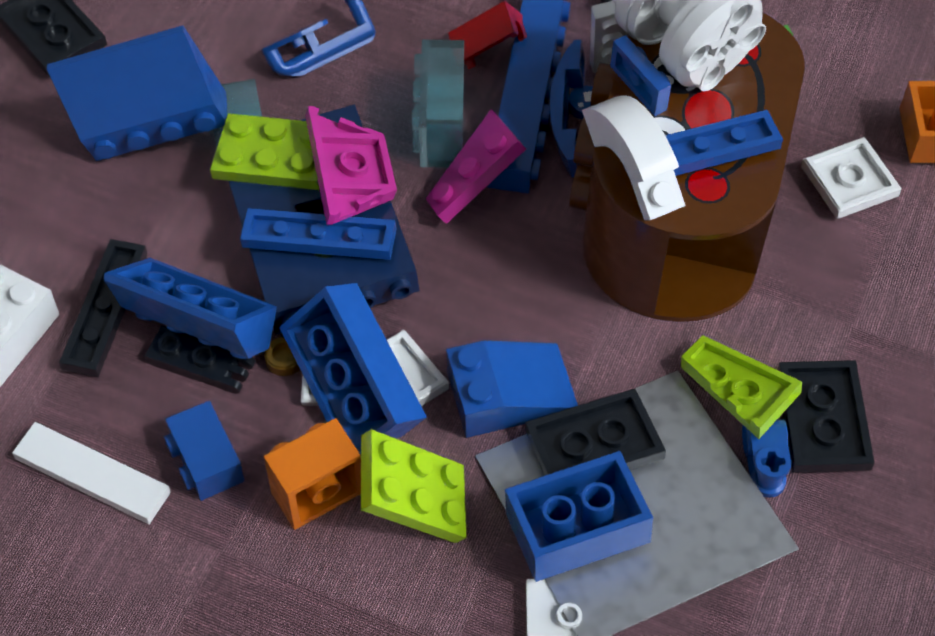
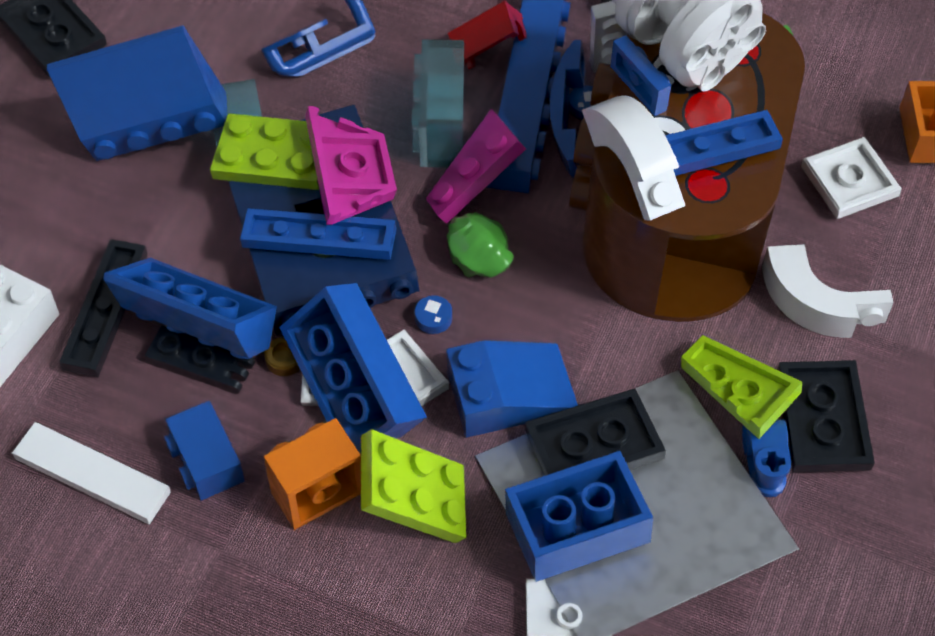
(433, 314): none -> blue tile
(478, 245): none -> bright green hair
(815, 304): none -> white arch

